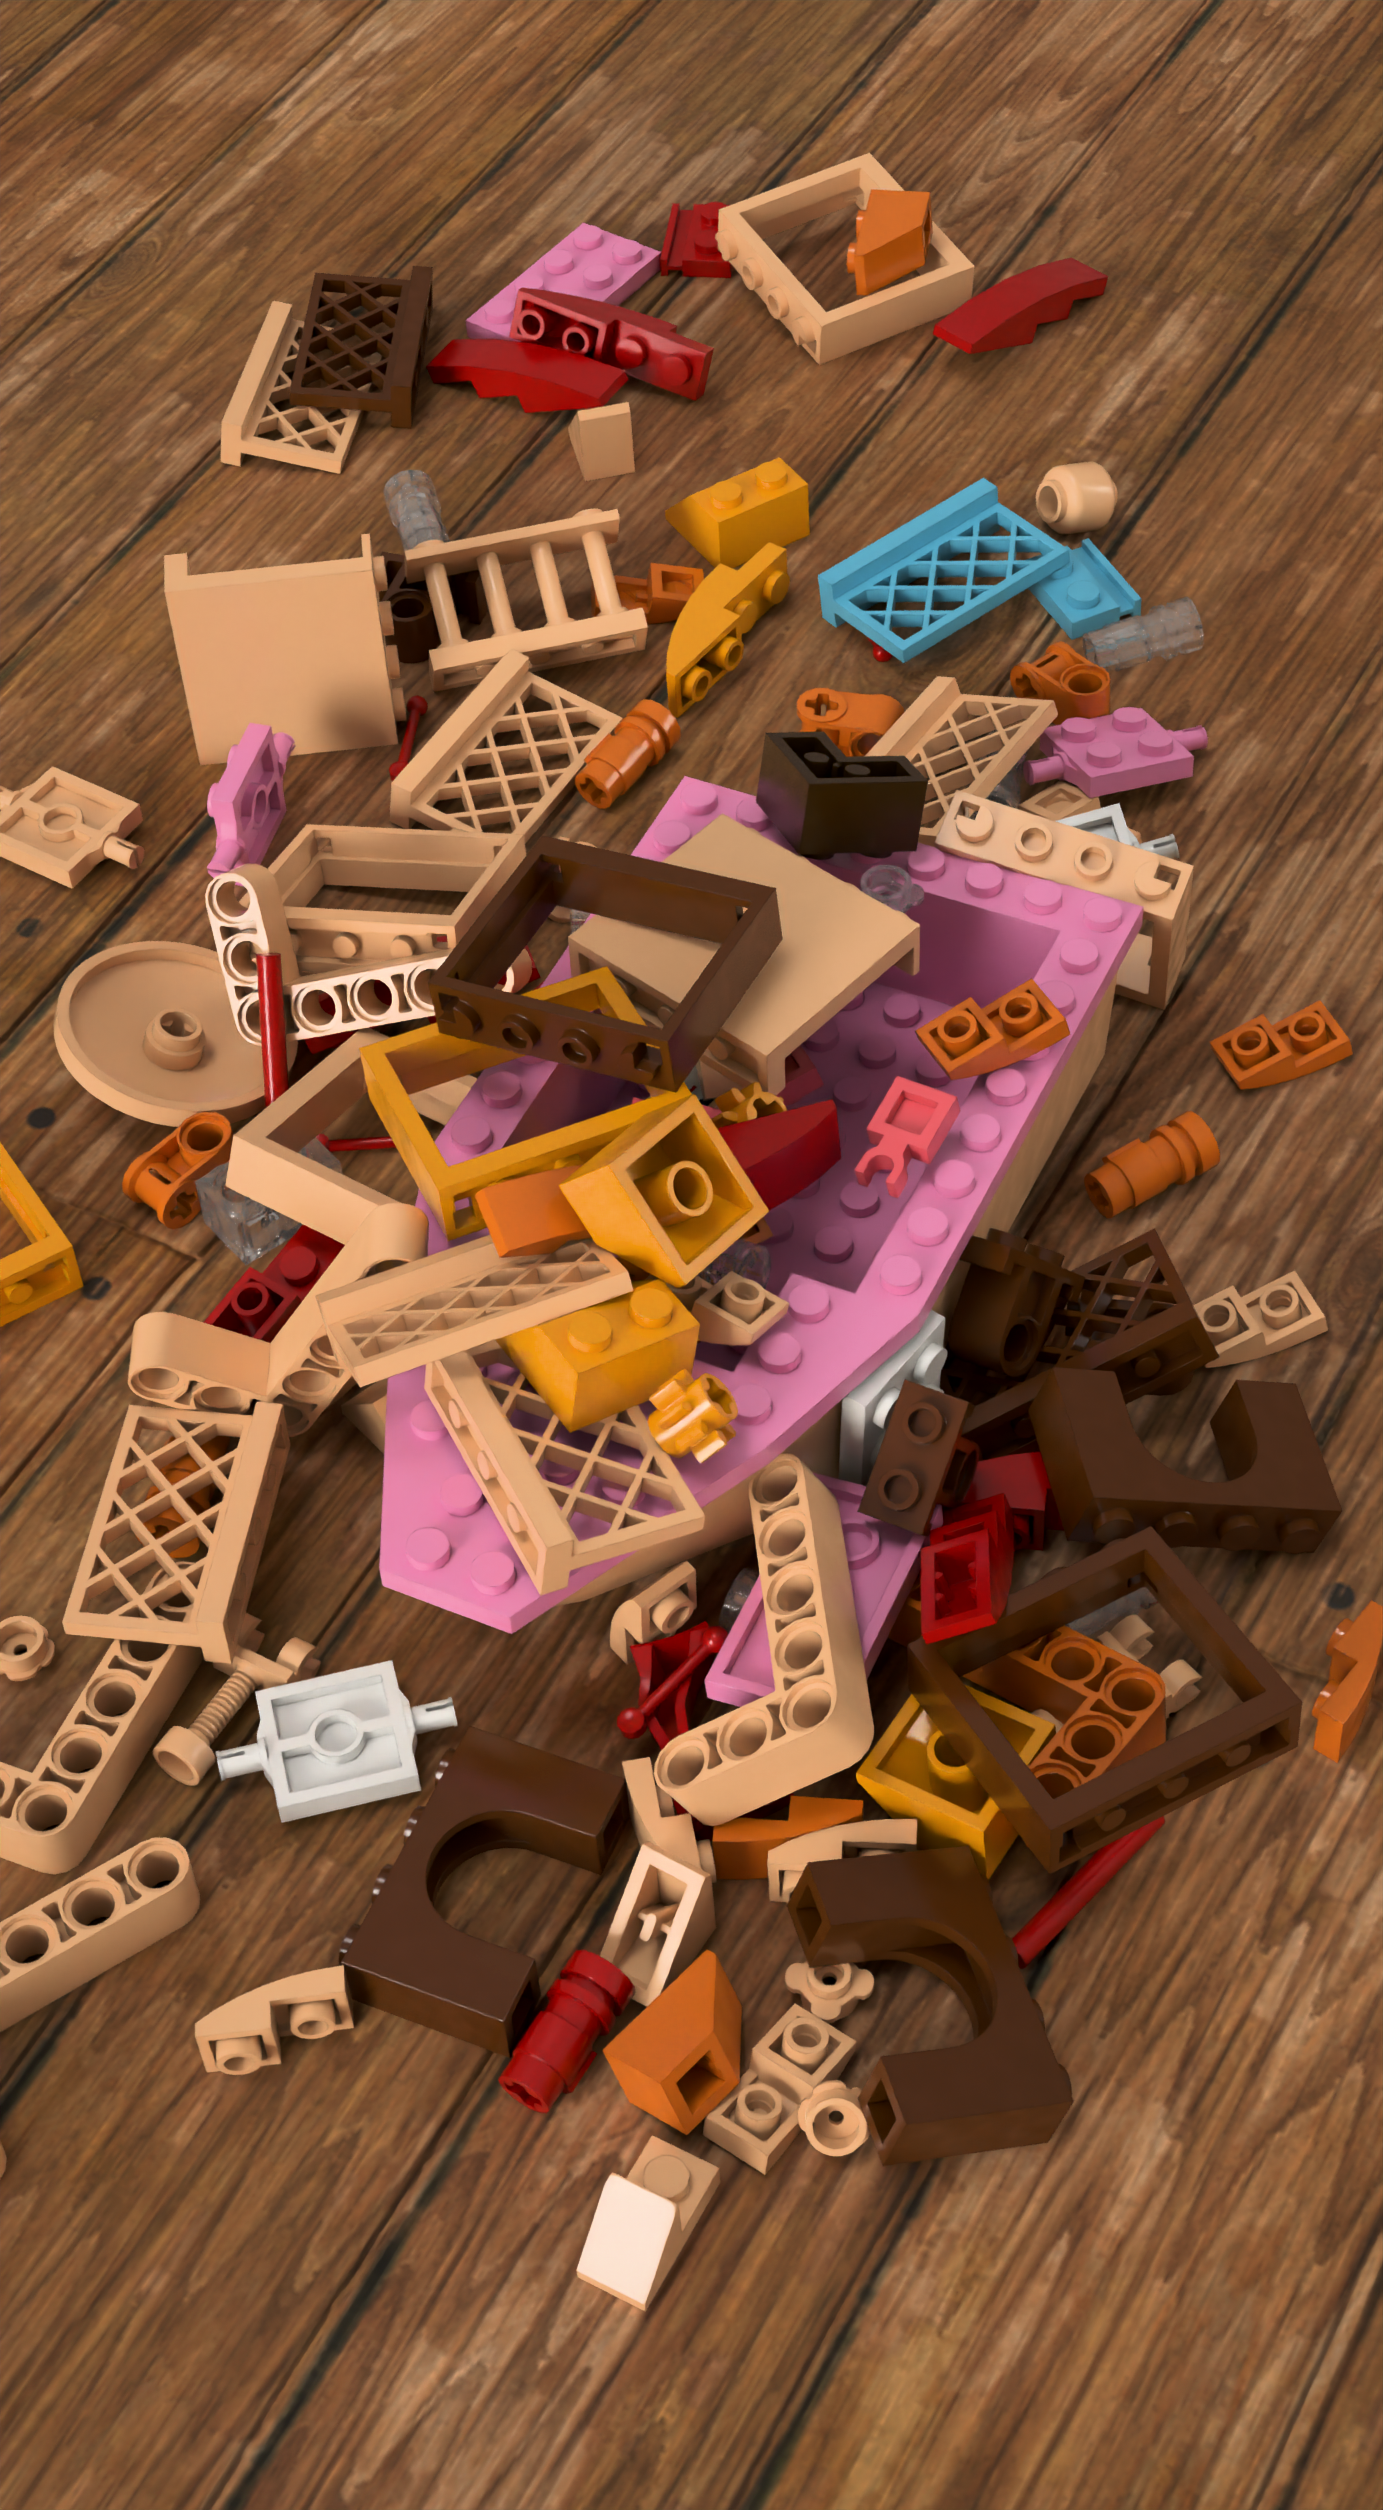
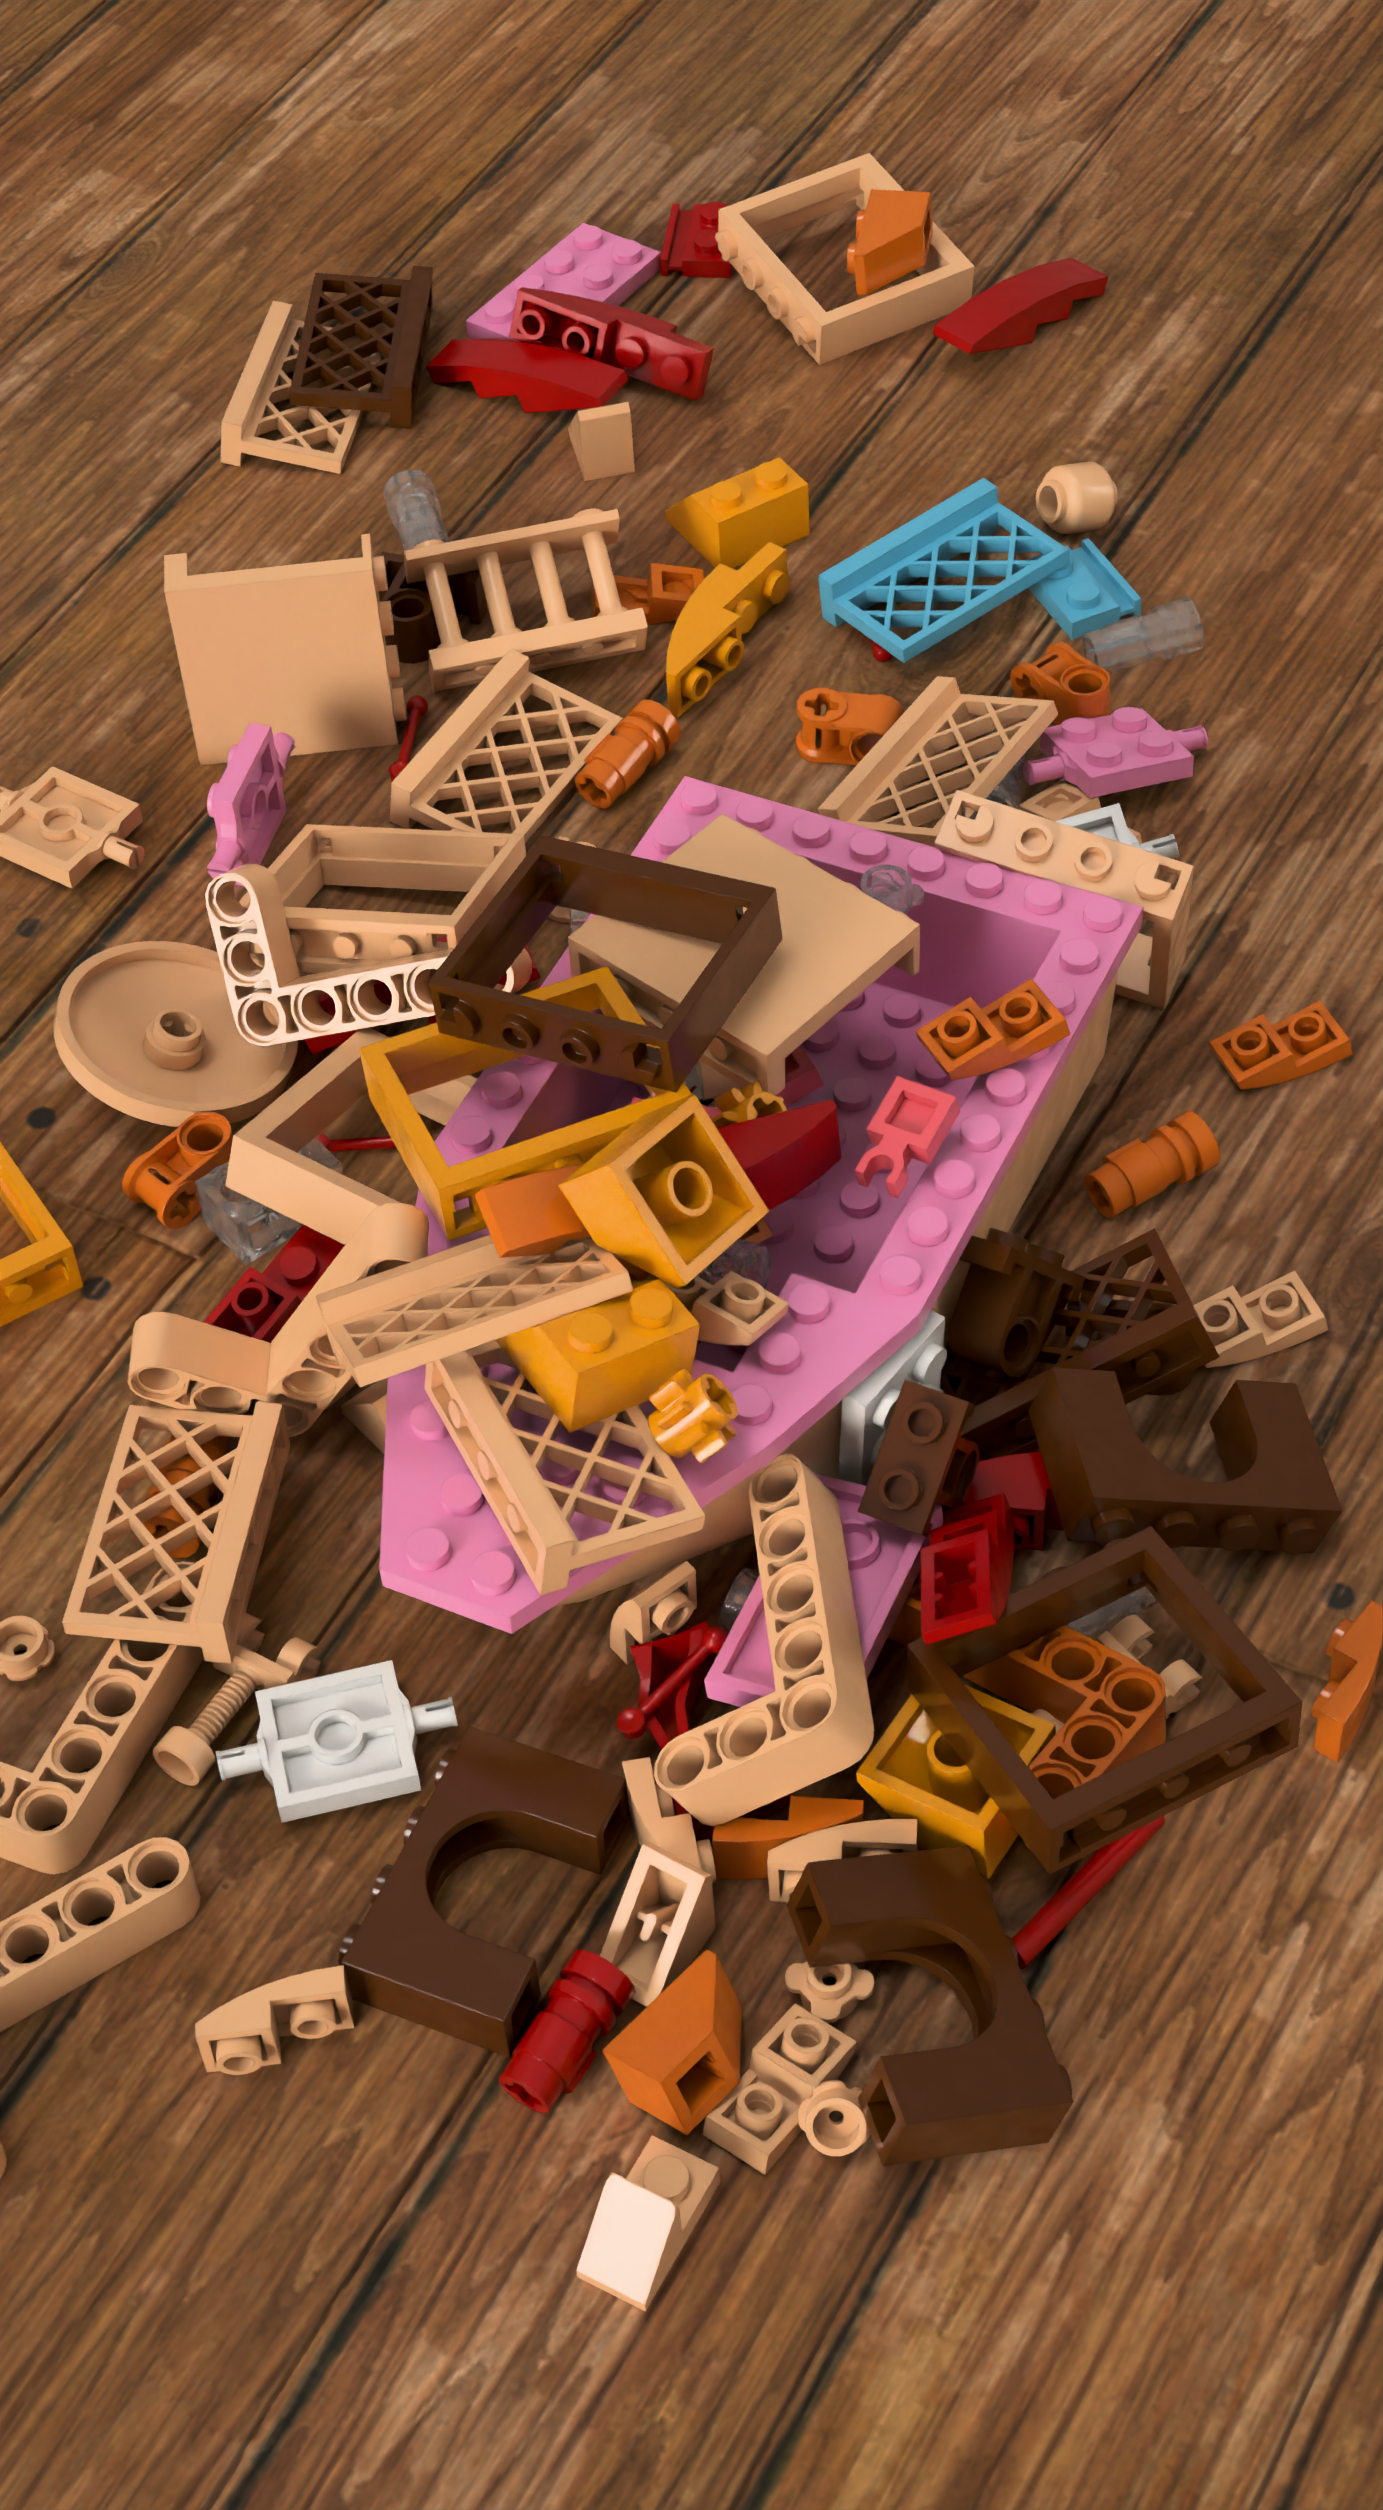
(272, 1025): red bar -> none
(839, 801): dark brown brick -> none

